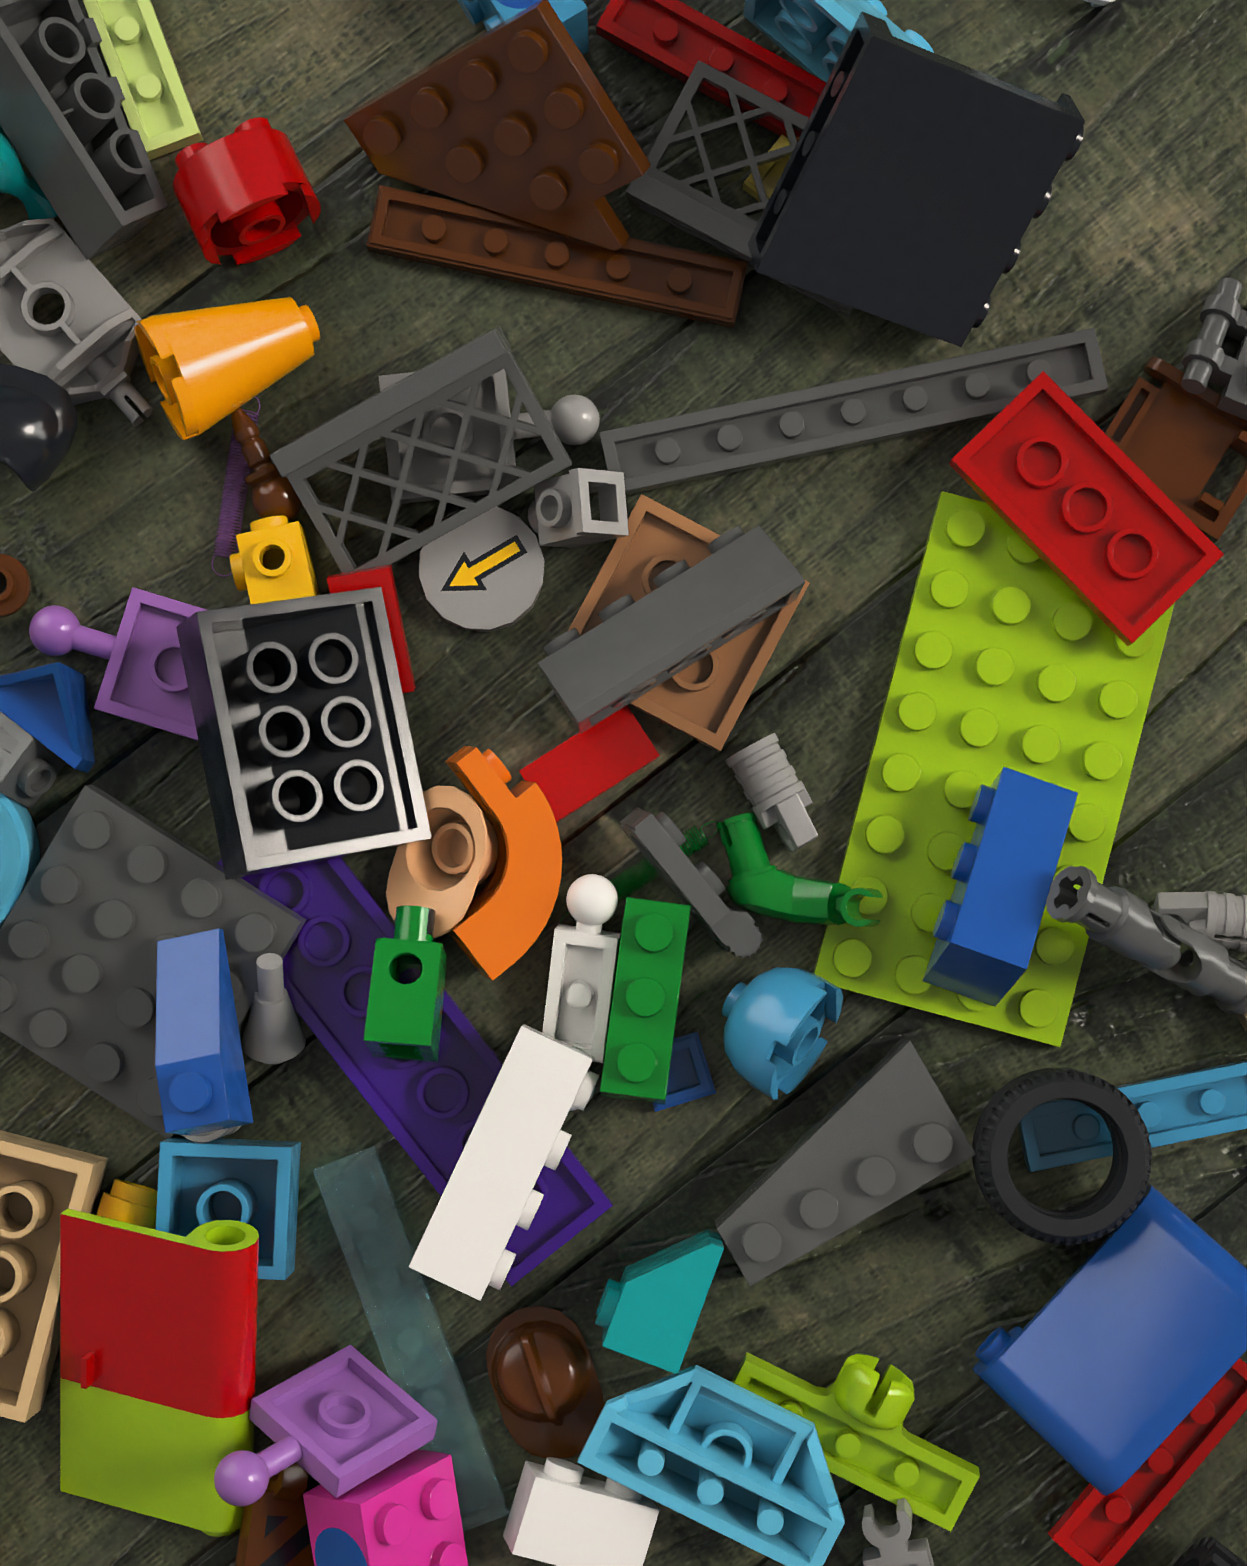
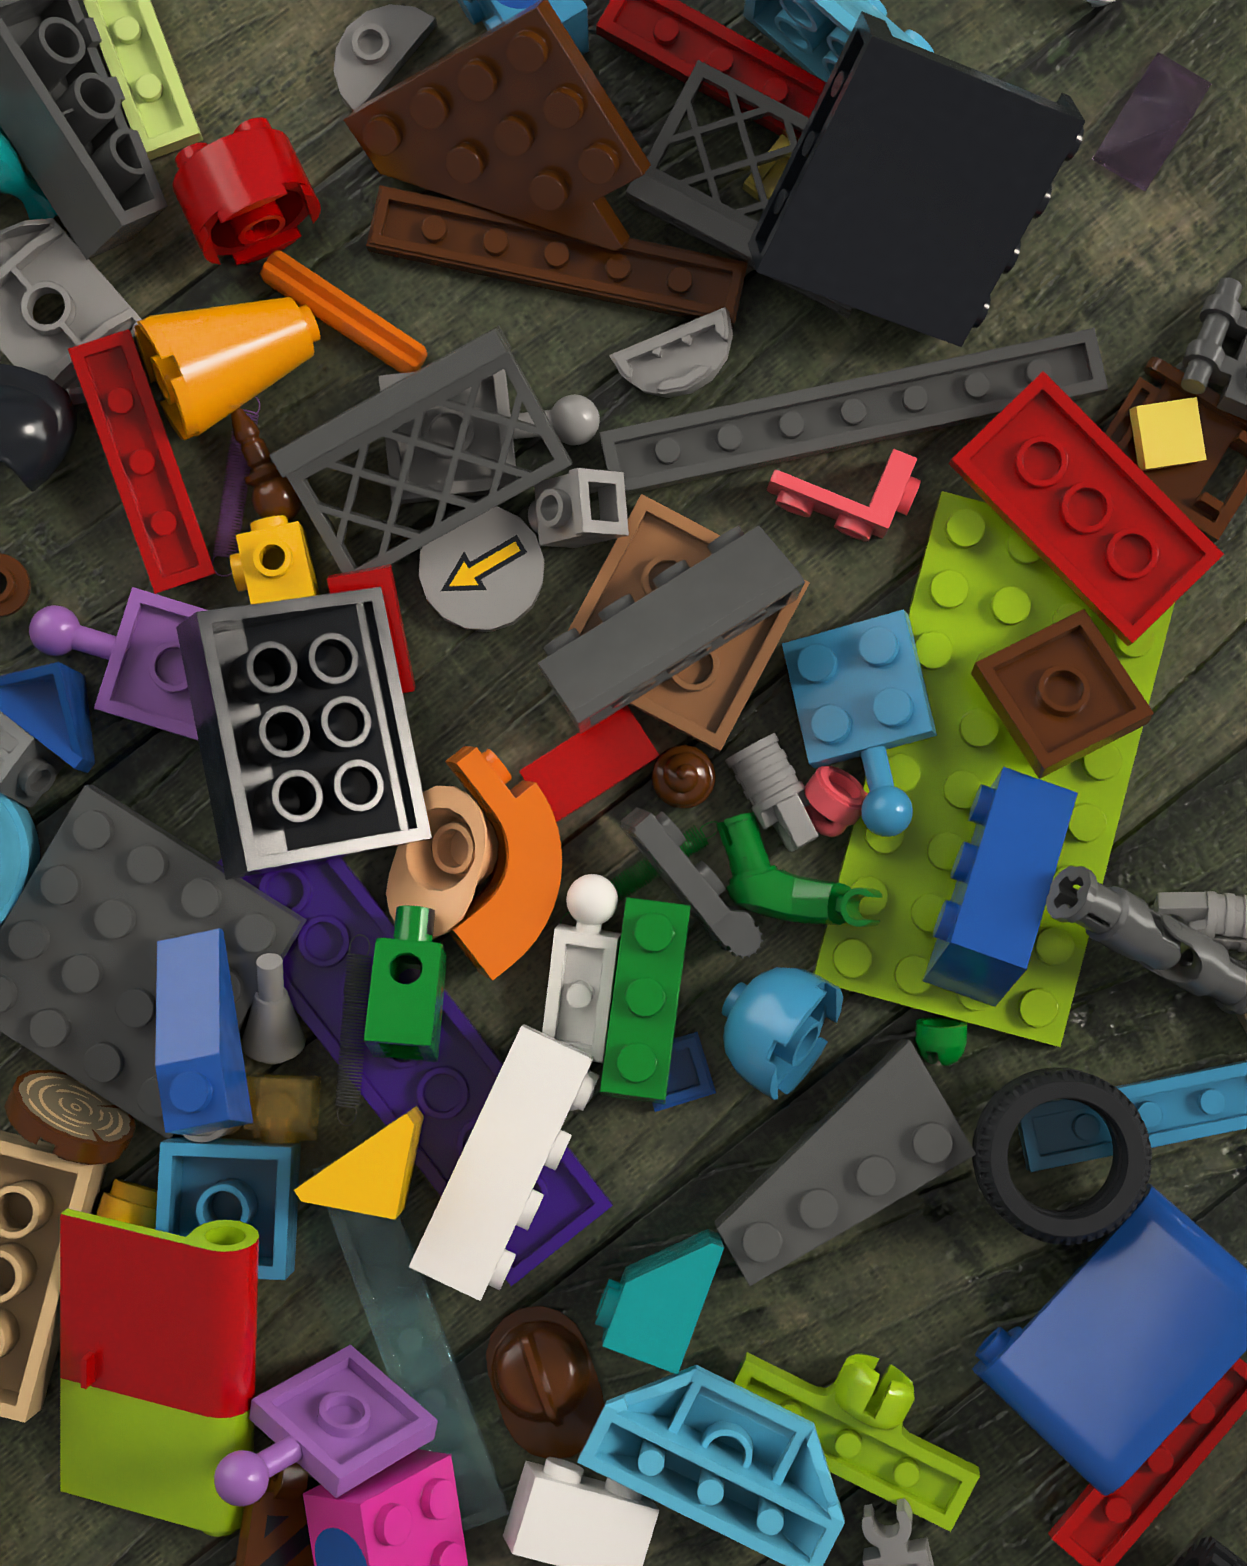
(69, 1116): none -> tile
(141, 460): none -> red plate
(284, 1107): none -> clear yellow brick
(343, 313): none -> orange axle
(347, 1023): none -> dark grey piece
(372, 1175): none -> yellow slope
(377, 49): none -> light grey plate
(679, 358): none -> light grey plate
(683, 776): none -> reddish brown plate
(834, 796): none -> coral tile
(857, 697): none -> dark azure plate
(893, 493): none -> coral bracket
(941, 1039): none -> green hinge
(1062, 693): none -> reddish brown plate
(1152, 121): none -> clear purple slope
(1167, 434): none -> light yellow tile

